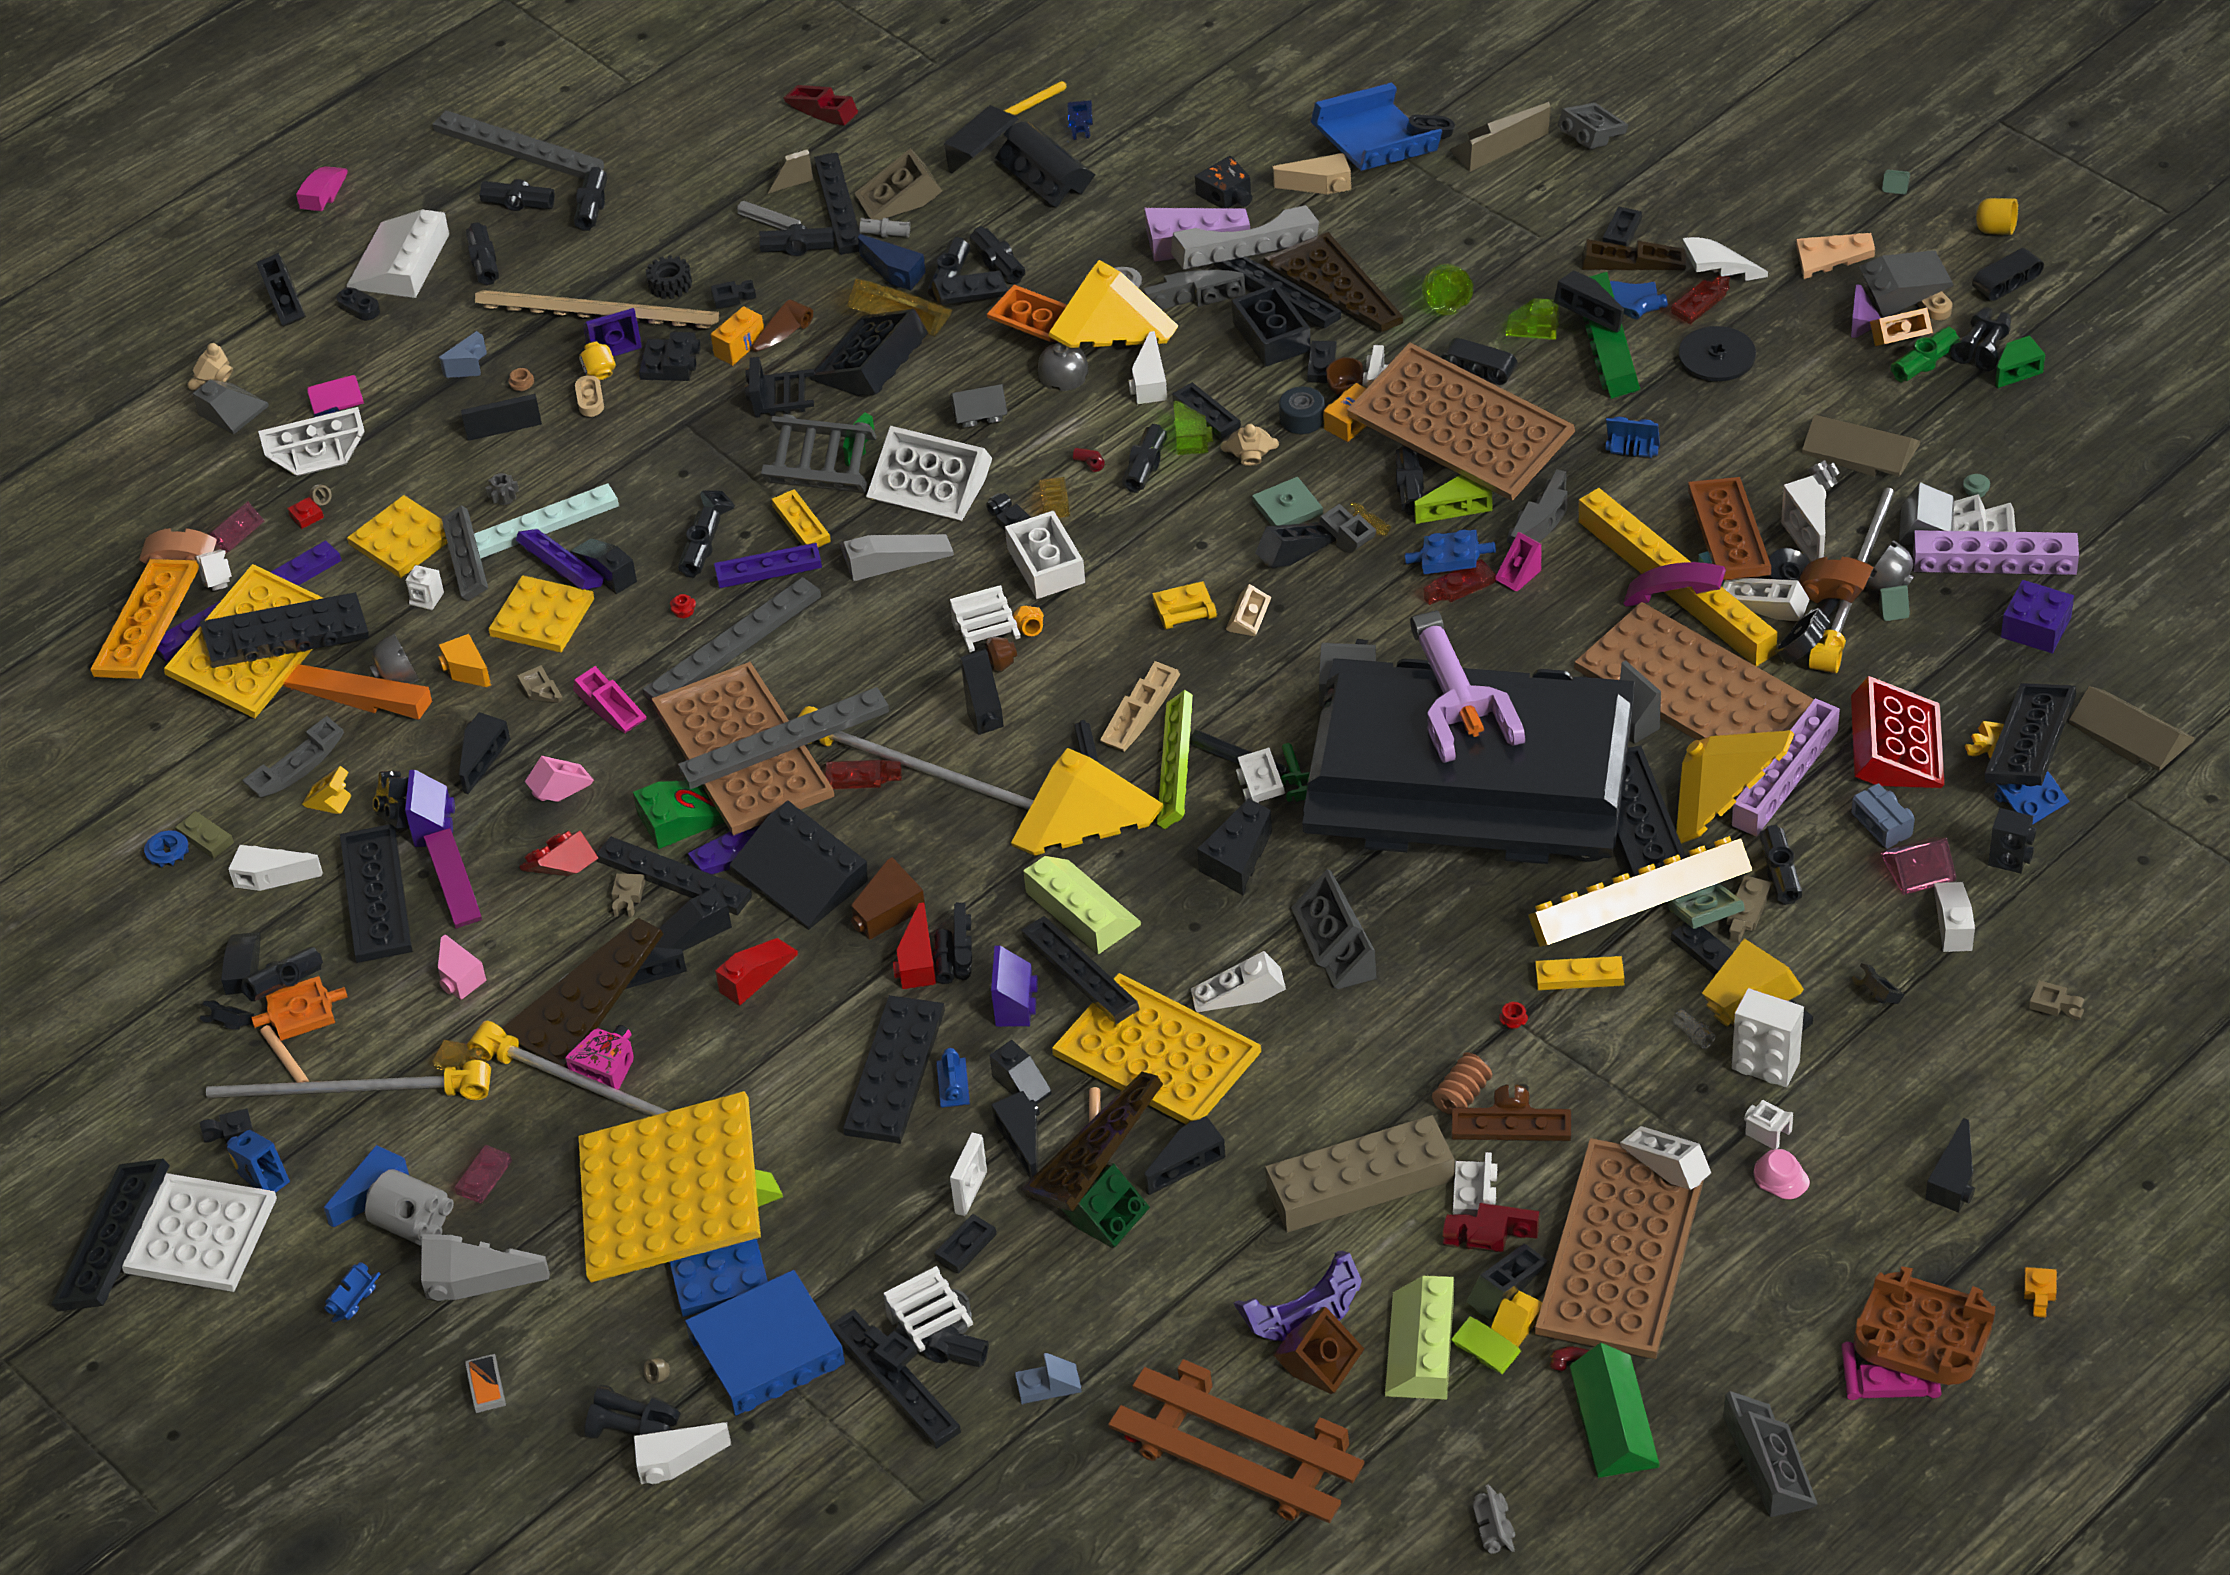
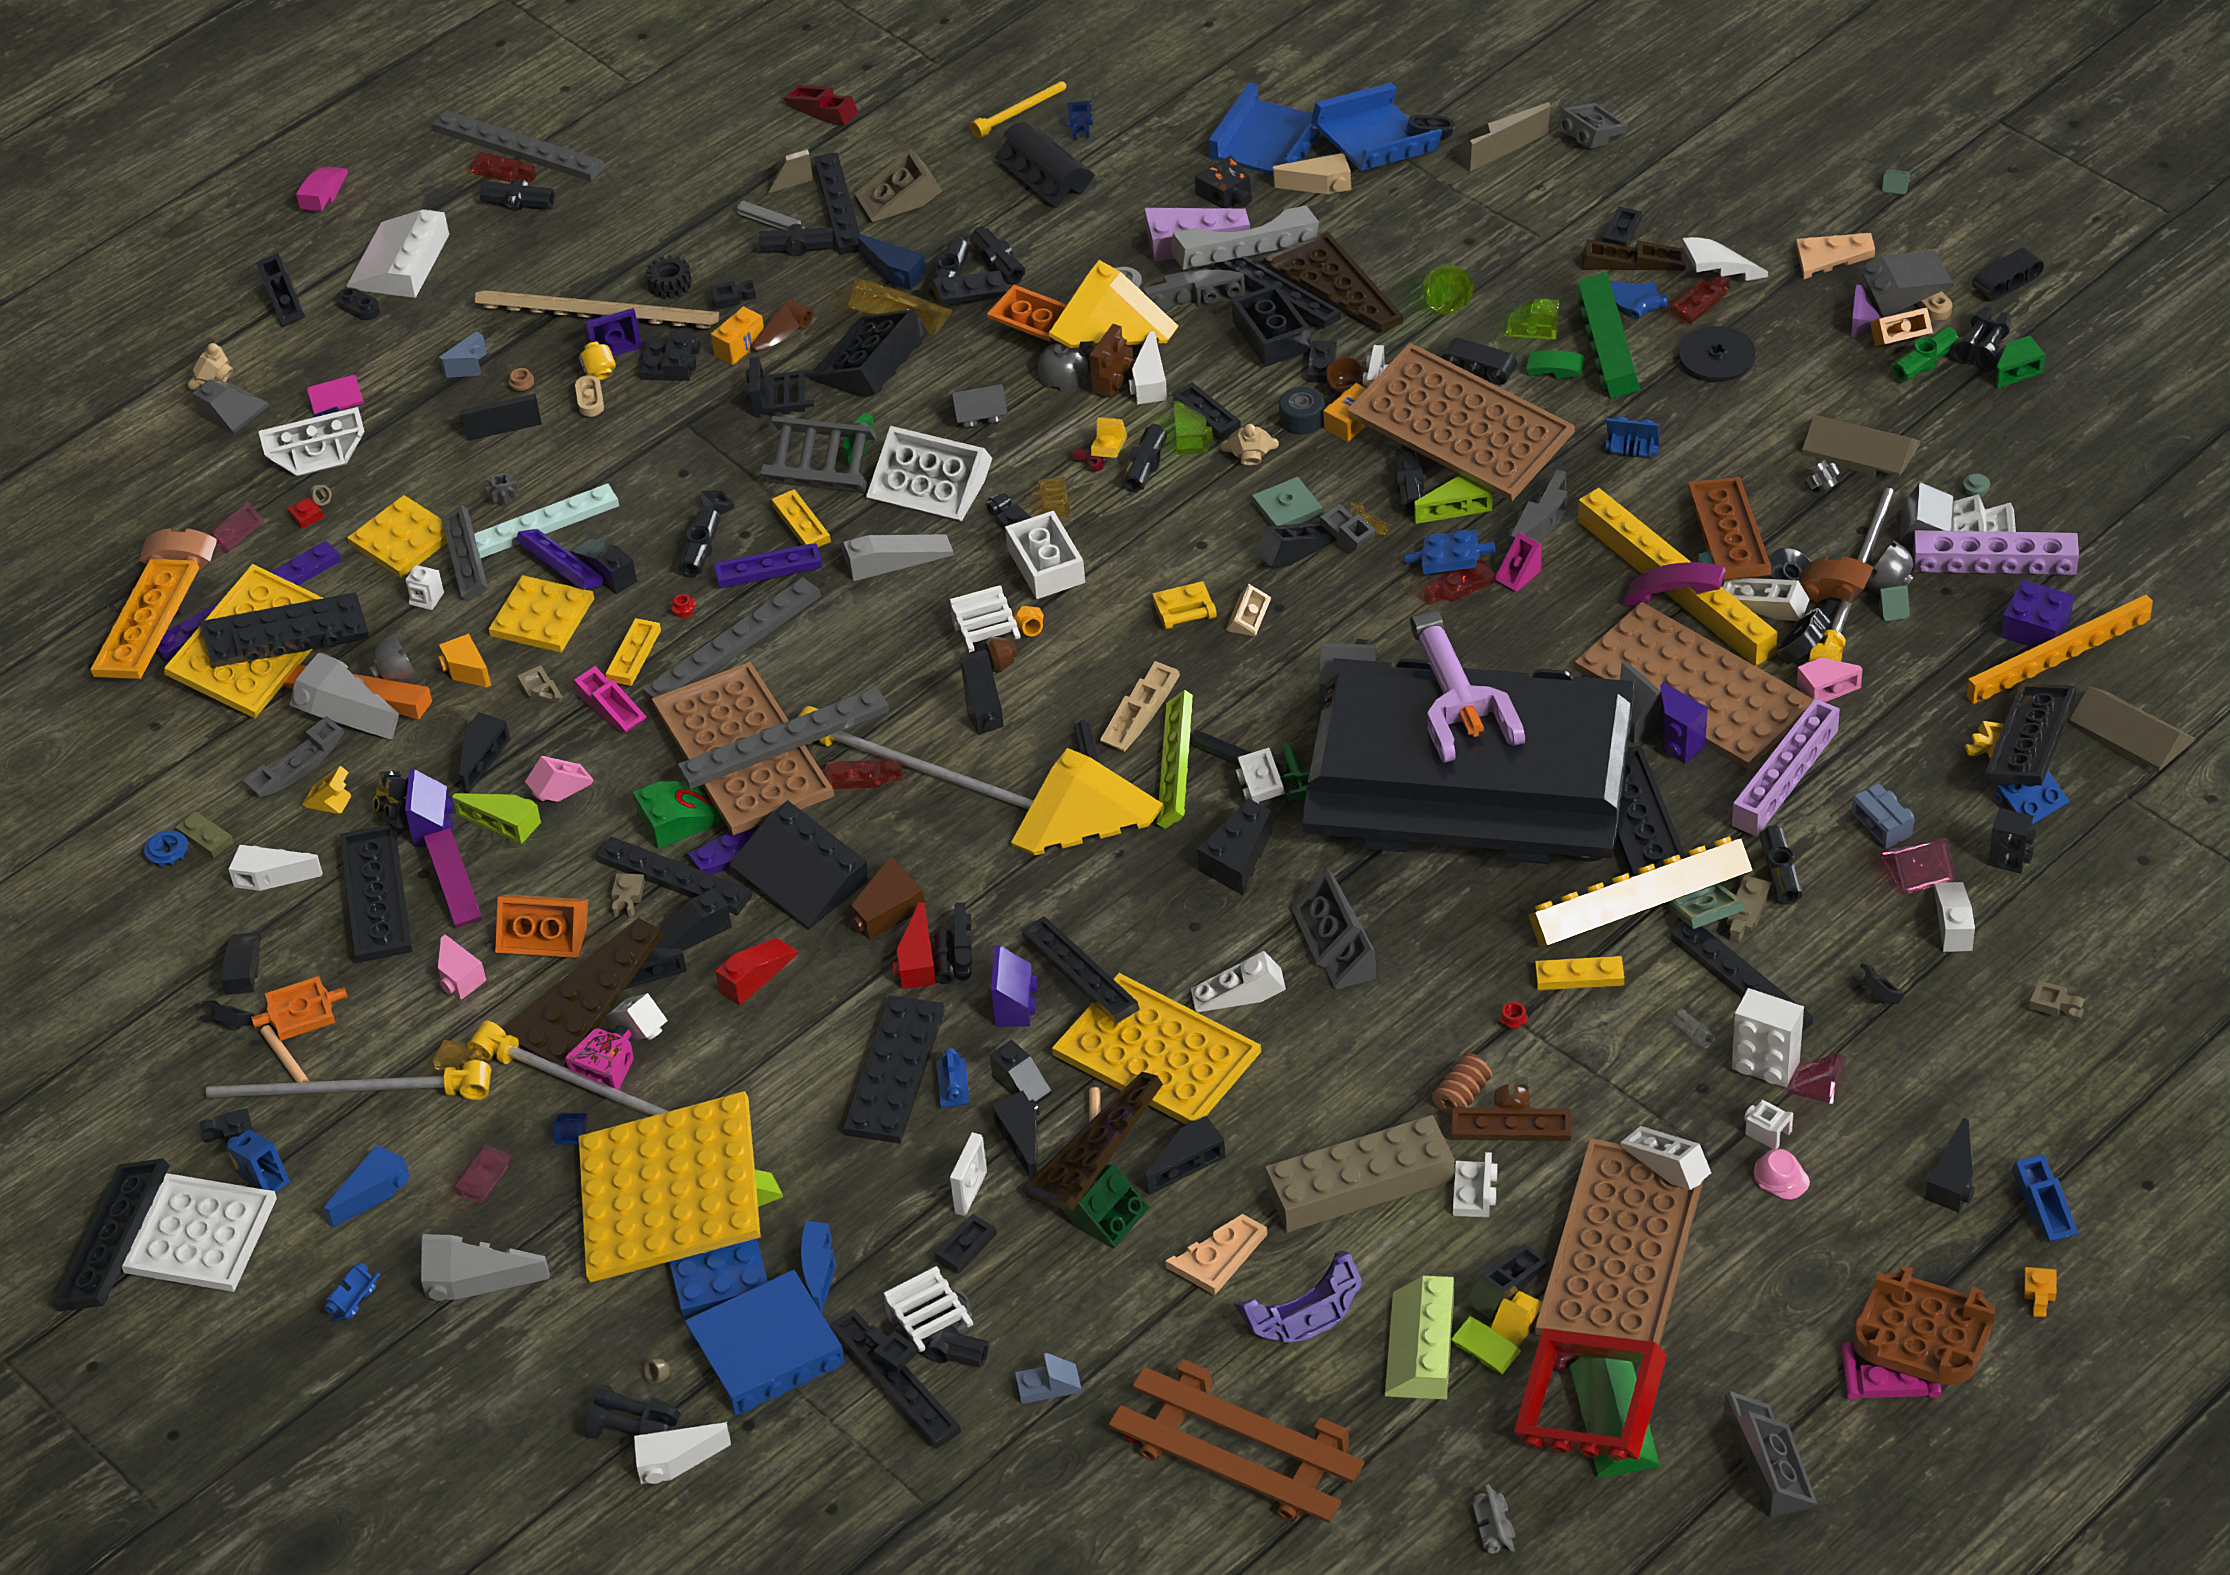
(214, 569): white window -> none
(271, 978): black piece -> none
(334, 692): none -> light grey wedge
(406, 1206): light grey cylinder -> none
(482, 253): black piece -> none
(485, 1383): slope -> none
(500, 813): none -> lime slope
(502, 168): none -> clear red hinge
(540, 925): none -> orange slope
(563, 855): slope -> none
(569, 1127): none -> clear blue slope
(590, 199): black piece -> none
(633, 651): none -> yellow plate
(639, 1016): none -> white slope
(817, 1261): none -> blue slope
(885, 227): light grey pin -> none
(976, 136): black slope -> none
(1078, 903): yellowish green slope -> none
(1110, 362): none -> reddish brown plate
(1110, 437): none -> yellow slope
(1219, 1256): none -> light nougat wing
(1262, 133): none -> blue panel
(1319, 1351): reddish brown slope -> none
(1490, 1227): dark red plate -> none
(1561, 363): none -> green slope
(1589, 300): black slope -> none
(1640, 1408): none -> red window
(1681, 724): none -> dark purple slope
(1718, 771): yellow slope -> none
(1749, 969): yellow slope -> none
(1805, 515): white slope -> none
(1819, 1078): none -> clear pink slope
(1828, 679): none -> bright pink slope
(1896, 736): red slope -> none
(1997, 216): yellow helmet -> none
(2044, 1198): none -> blue slope
(2059, 649): none -> light orange plate

